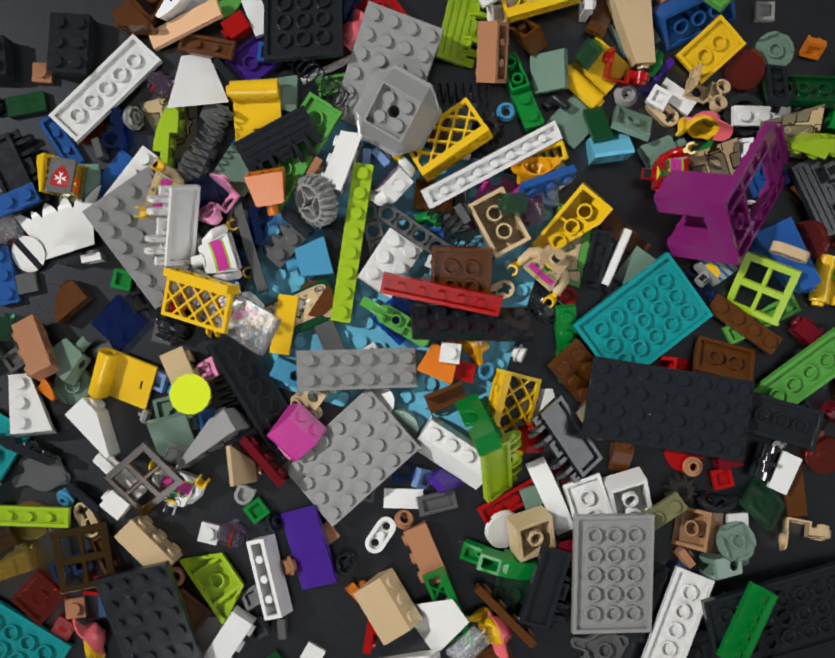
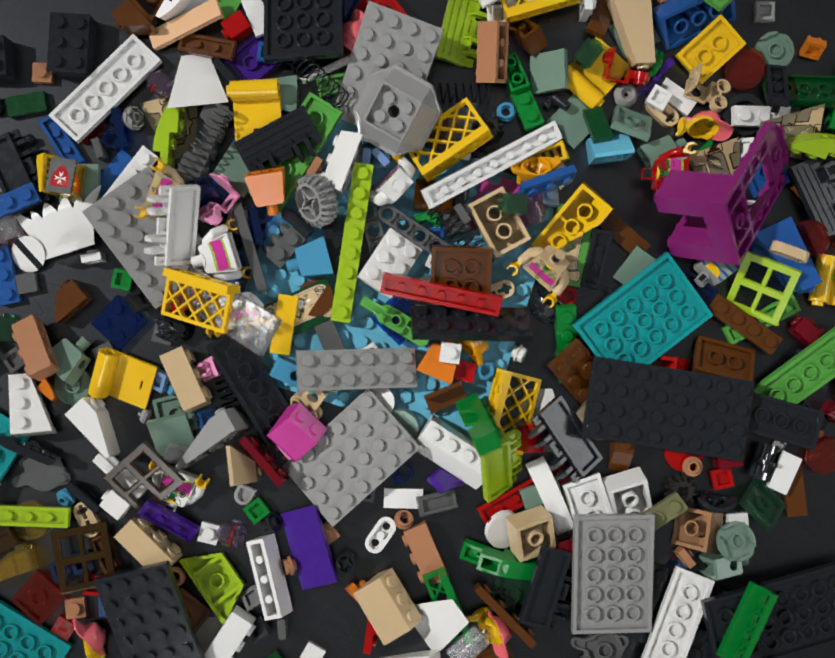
(168, 520): none -> dark purple tile
(190, 394): neon yellow tile -> none
(420, 478): medium blue plate -> none
(616, 257): white tile -> none
(817, 533): tan piece -> none

